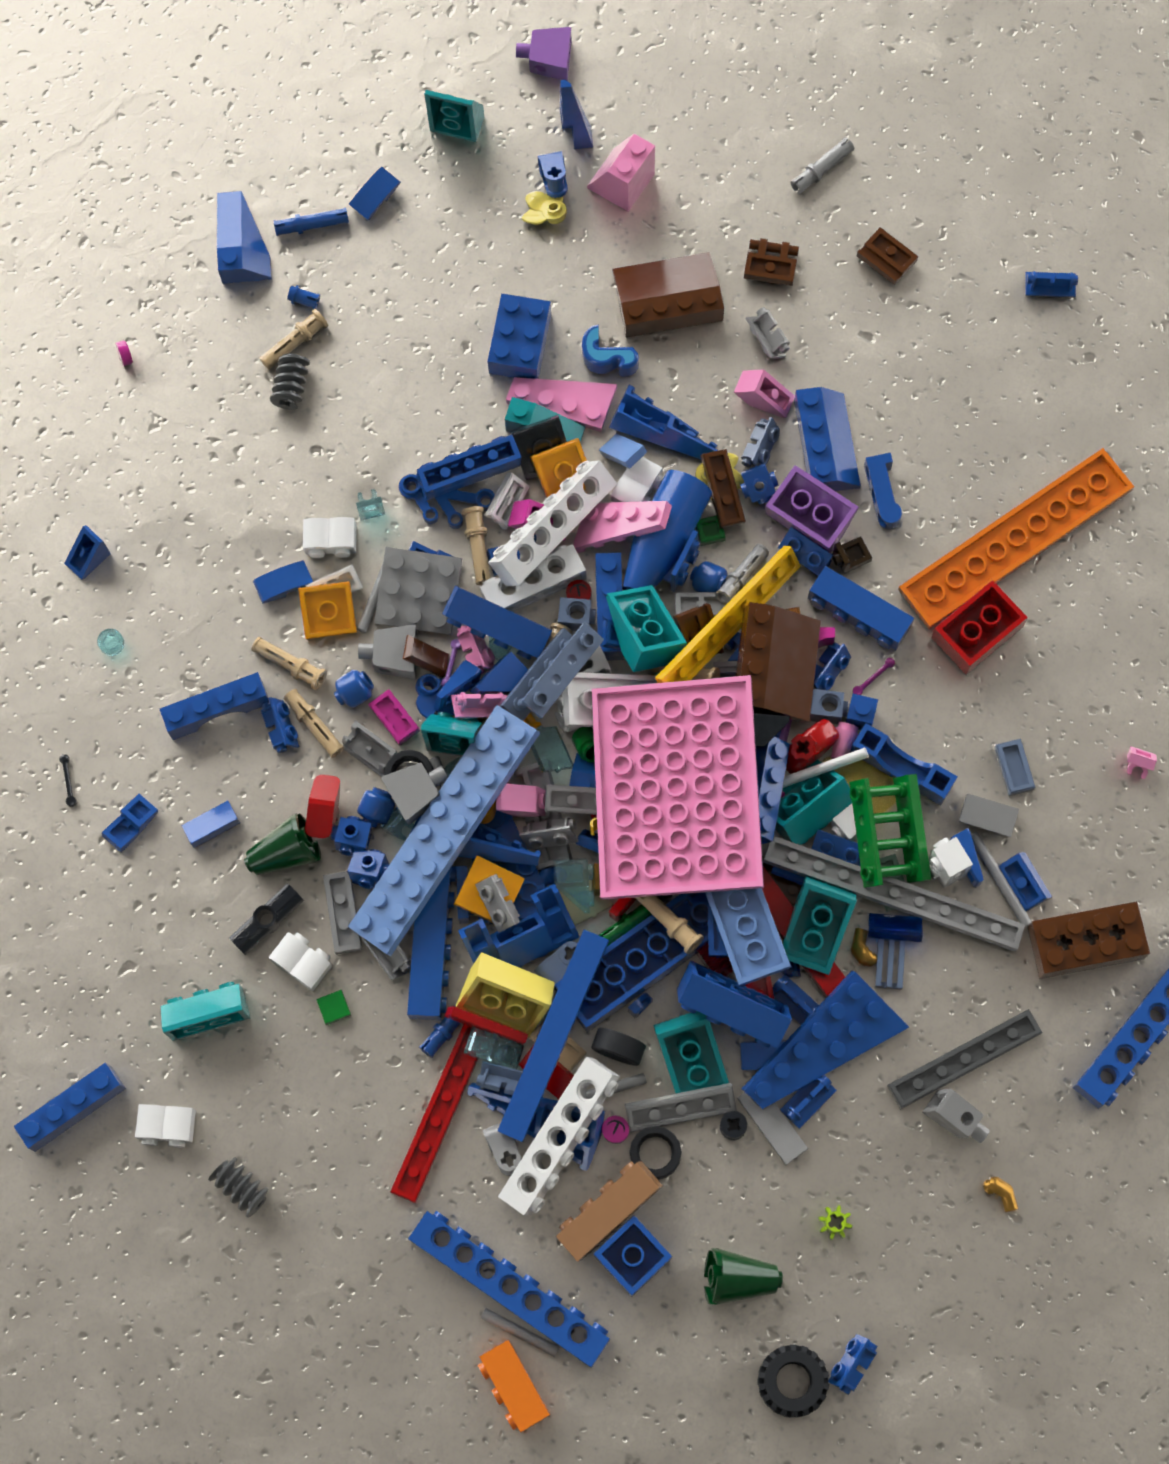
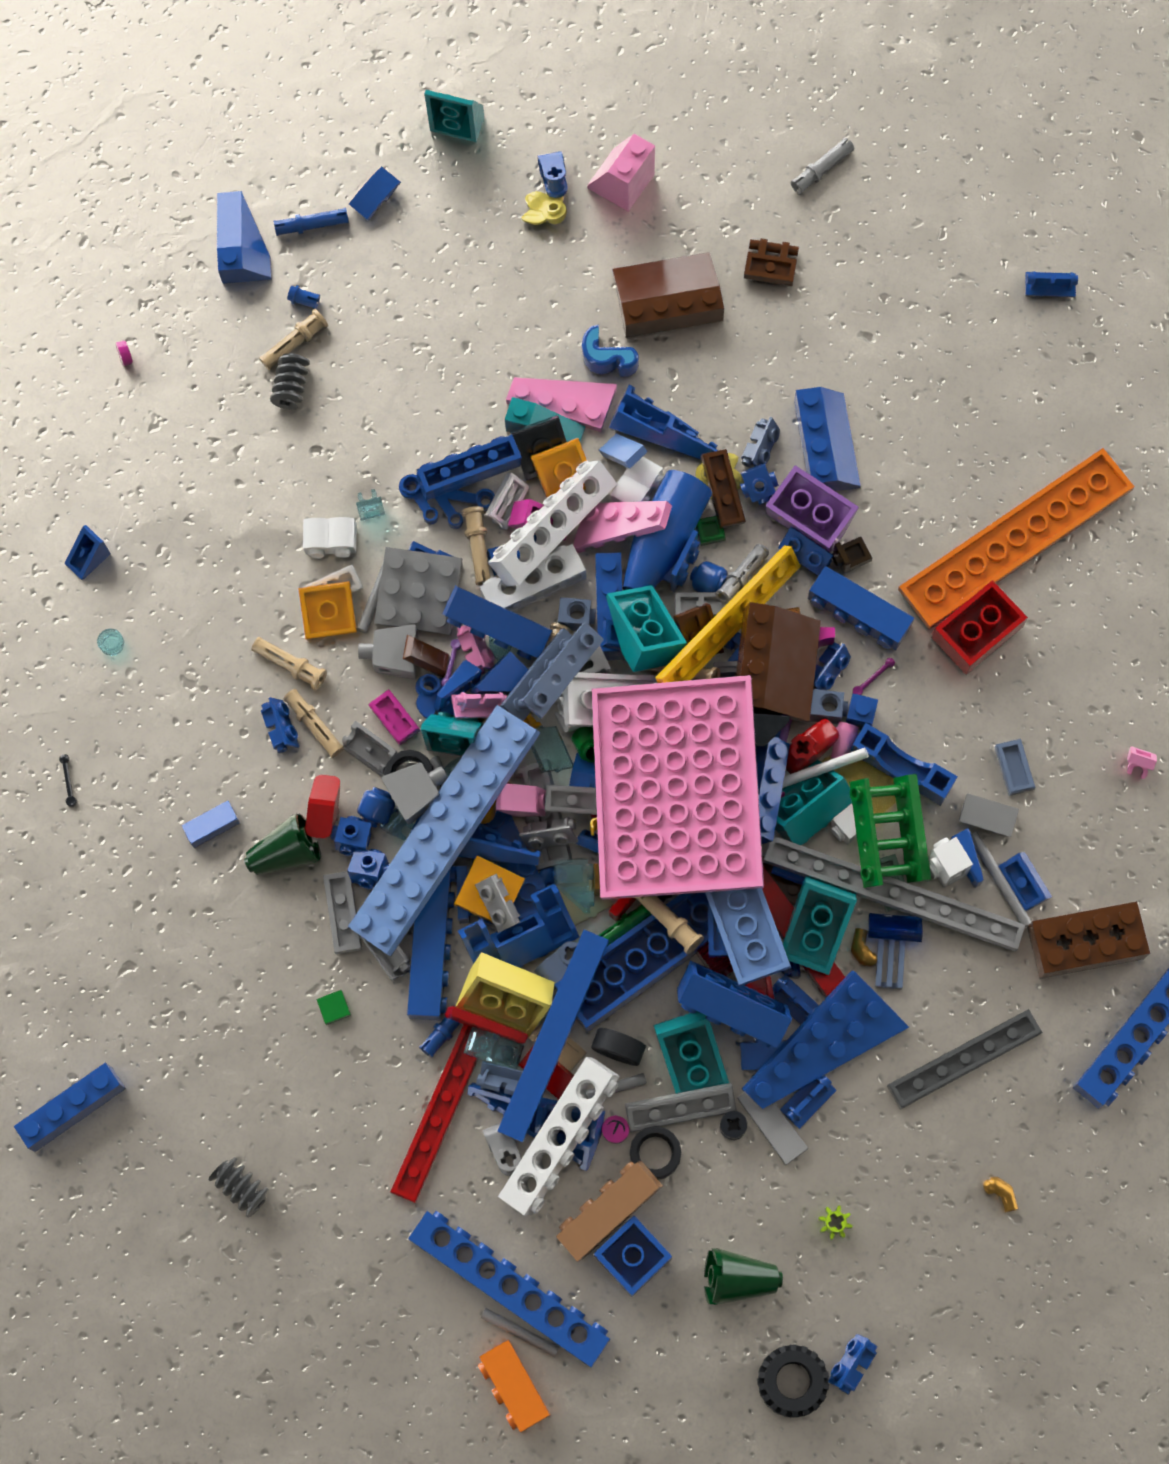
(130, 823): blue slope -> none
(165, 1124): white brick -> none
(191, 713): blue arch -> none
(204, 1011): teal slope -> none
(279, 906): black piece -> none
(281, 581): blue slope -> none
(301, 961): white brick -> none
(353, 688): blue head -> none
(519, 337): blue brick -> none
(548, 52): medium lavender torso -> none
(574, 117): blue wedge -> none
(579, 590): red tile -> none
(640, 1004): blue tile -> none
(764, 392): bright pink slope -> none
(773, 343): light grey hinge -> none
(836, 847): blue hinge -> none
(877, 475): blue leg -> none
(887, 256): reddish brown plate -> none
(948, 1107): light grey torso -> none

